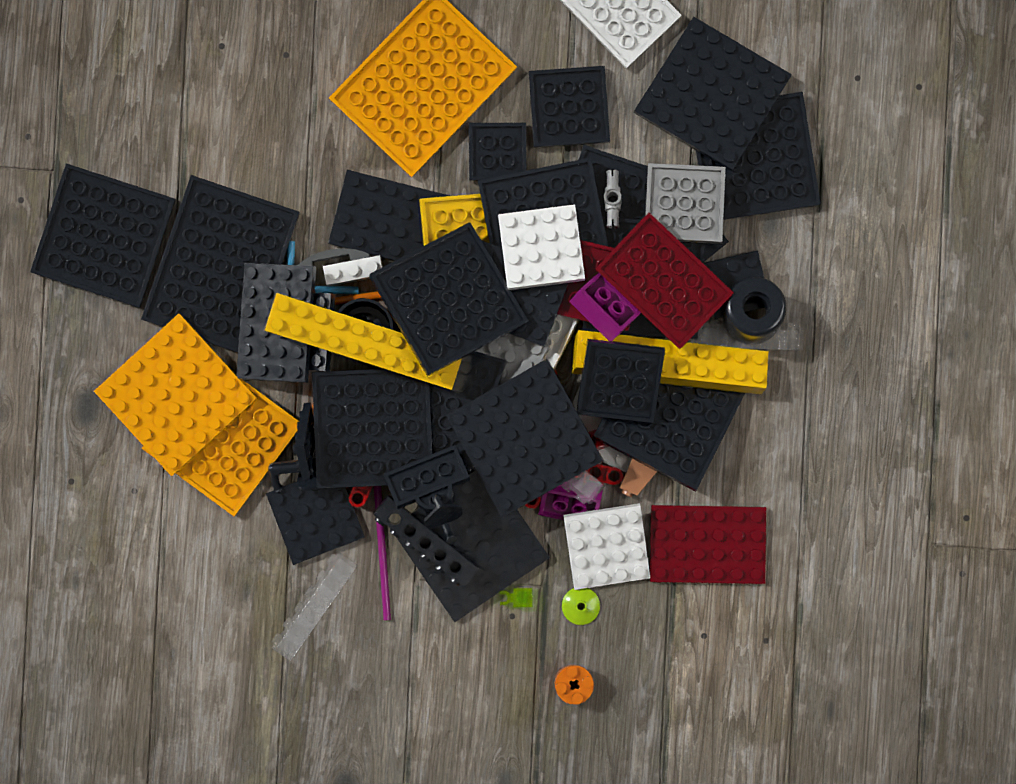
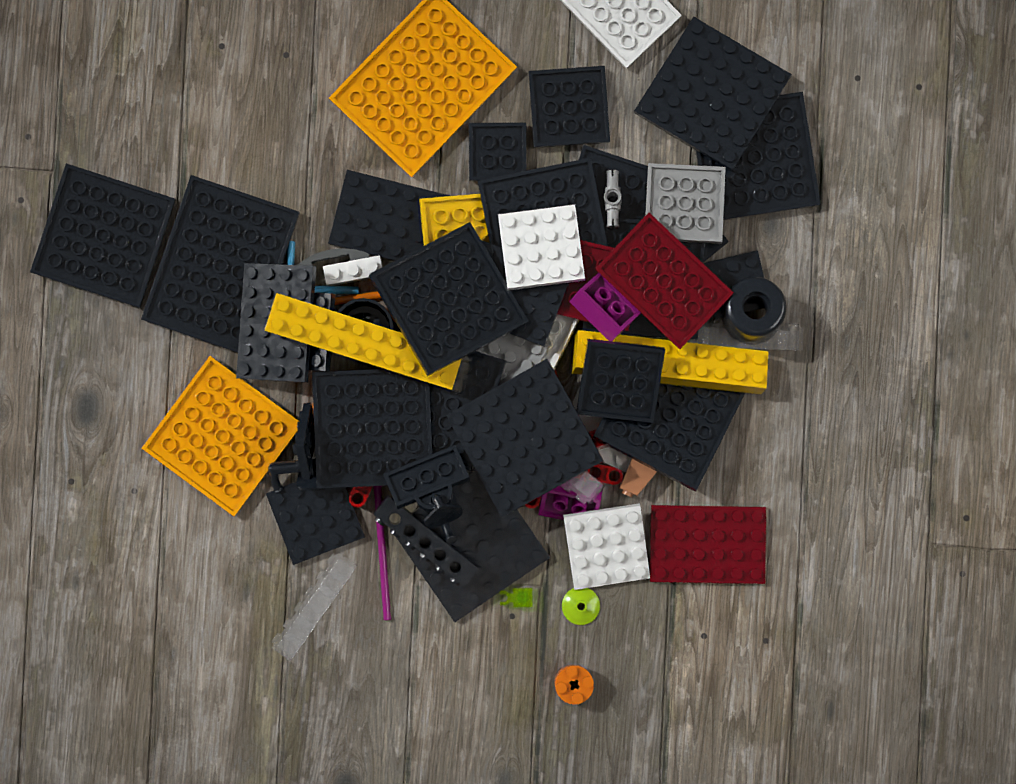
(175, 394): light orange plate -> none

